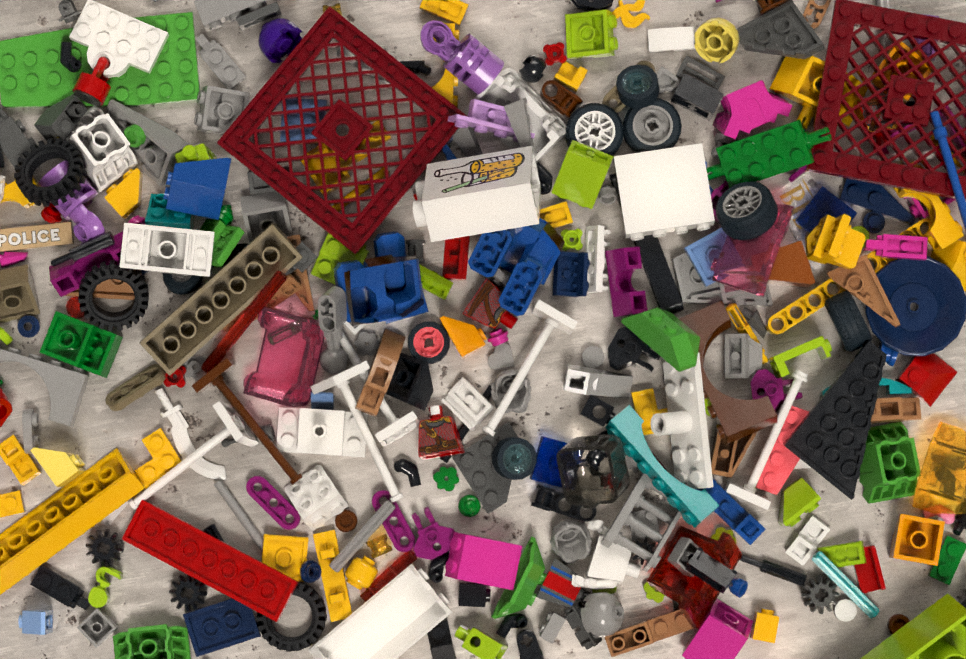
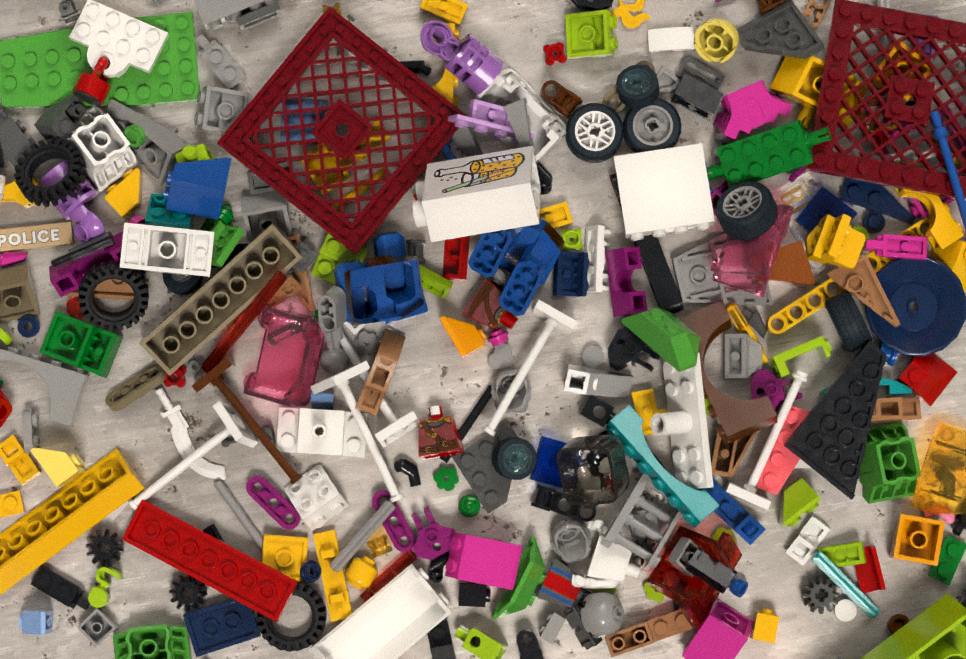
(51, 214): red plate -> none
(68, 59): black arm -> none
(163, 458): yellow plate -> none
(278, 39): dark purple cylinder -> none
(346, 521): reddish brown tile -> none
(411, 382): black slope -> none
(432, 331): wheel -> none
(467, 403): white plate -> none
(510, 622): black arm -> none
(533, 69): black piece -> none
(570, 76): yellow panel -> none
(582, 174): lime panel -> none
(607, 194): light grey plate -> none
(703, 253): medium blue plate -> none
(776, 570): black axle -> none

